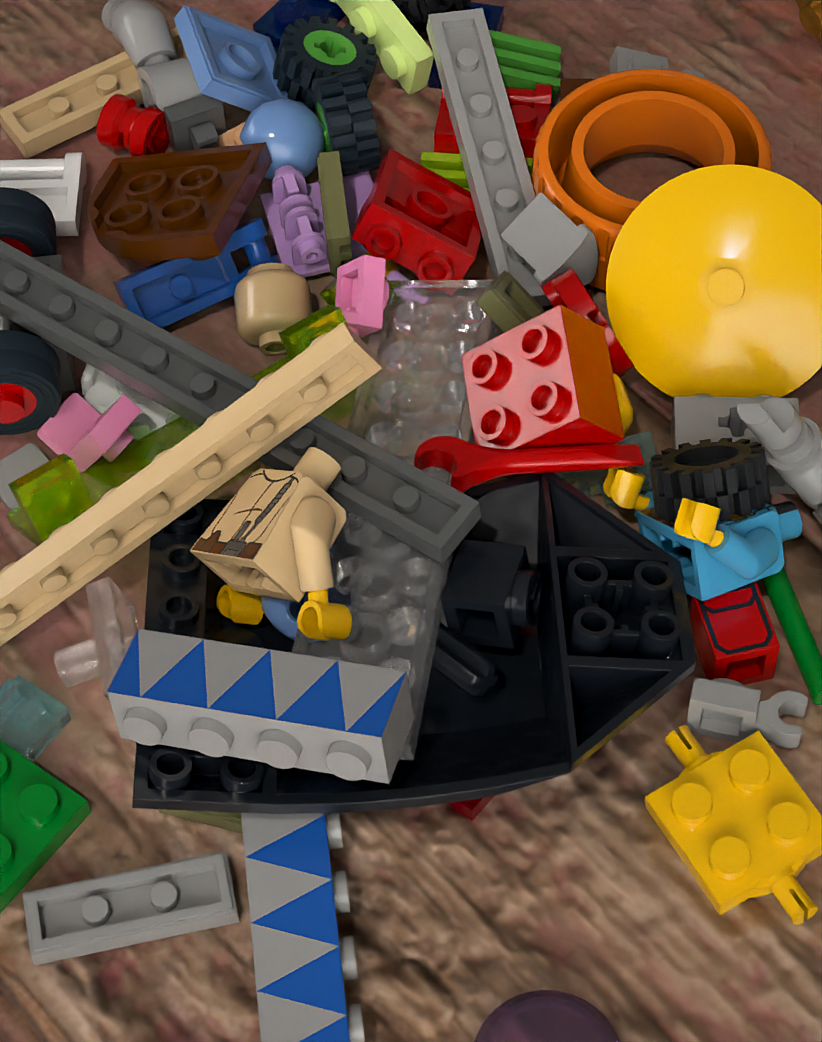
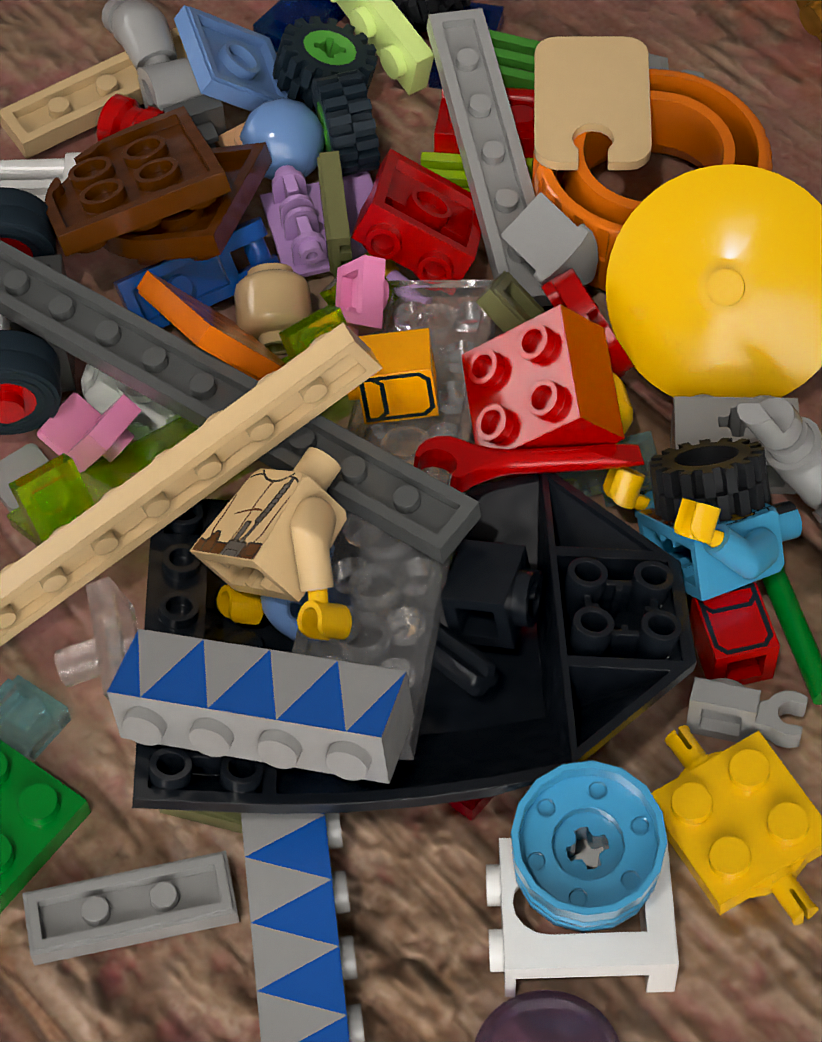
(134, 182): none -> reddish brown plate
(209, 328): none -> orange tile
(406, 382): none -> light orange brick
(536, 955): none -> white panel
(596, 88): none -> tan piece
(609, 812): none -> dark azure wheel

